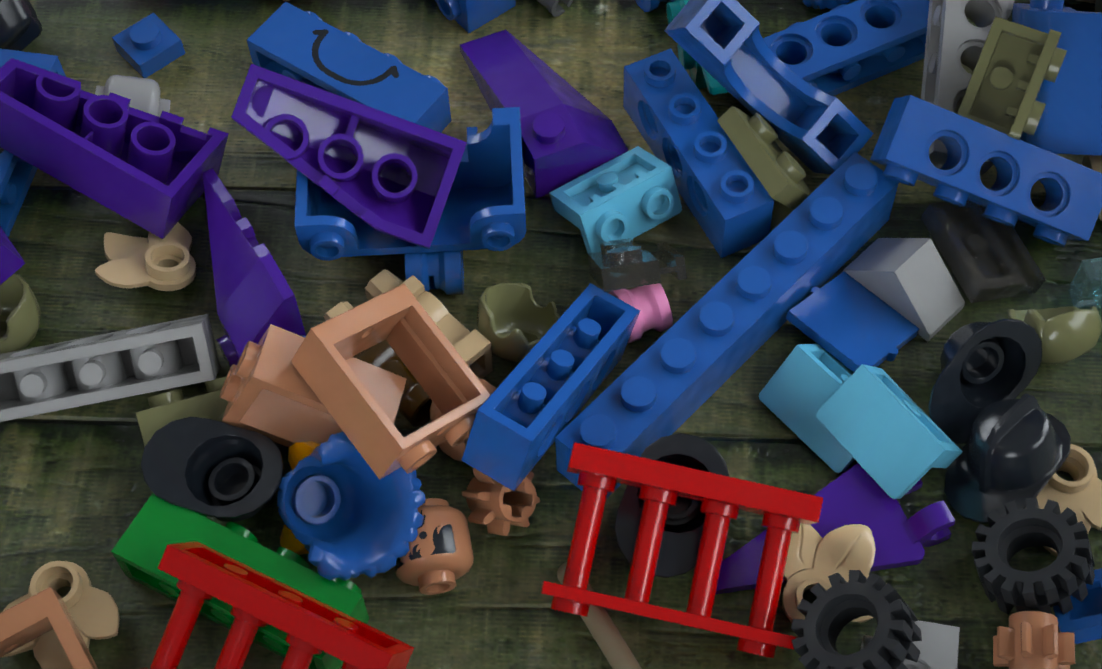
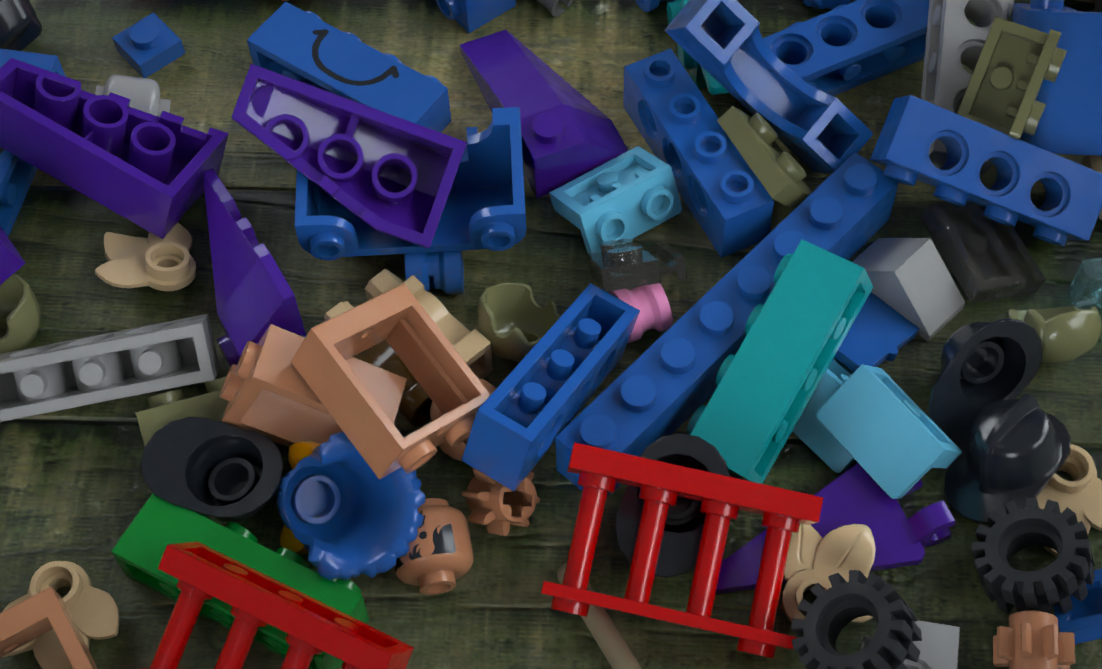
(781, 359): none -> teal brick

